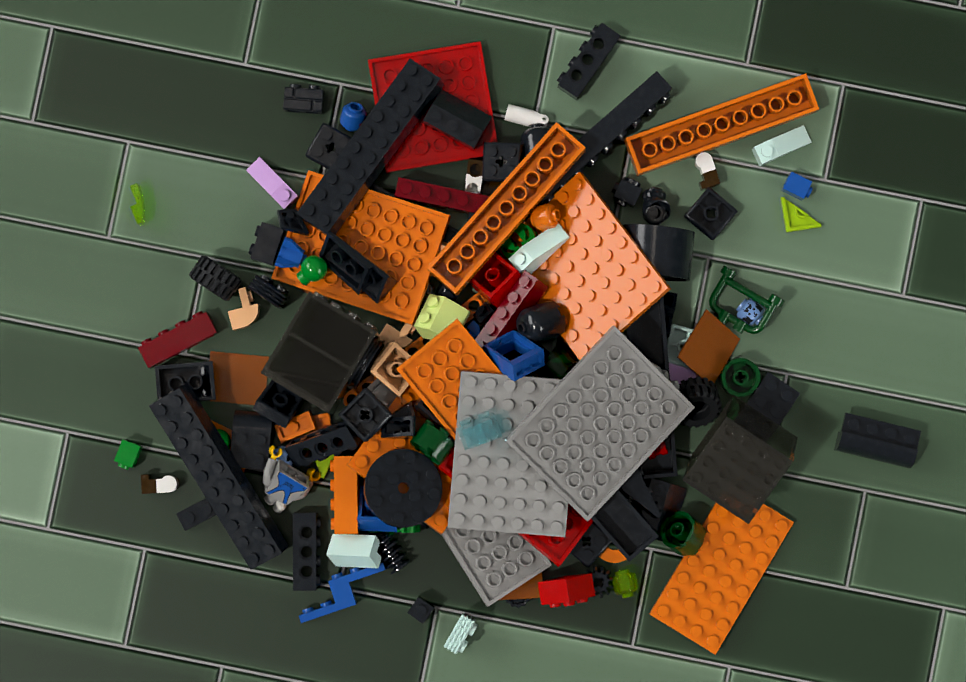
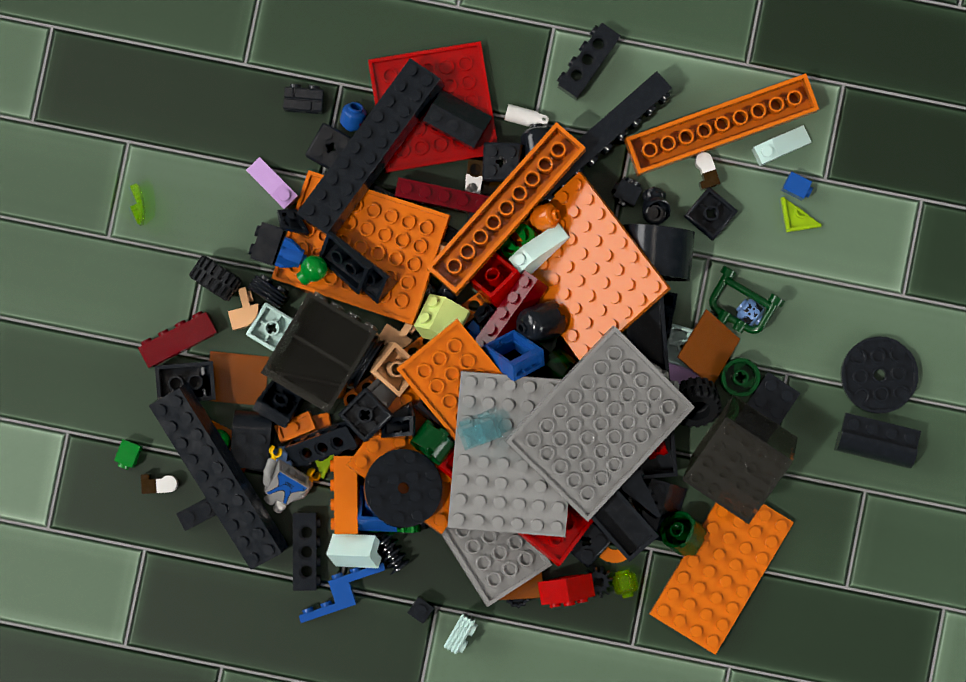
(268, 316): none -> light aqua brick
(899, 375): none -> black plate

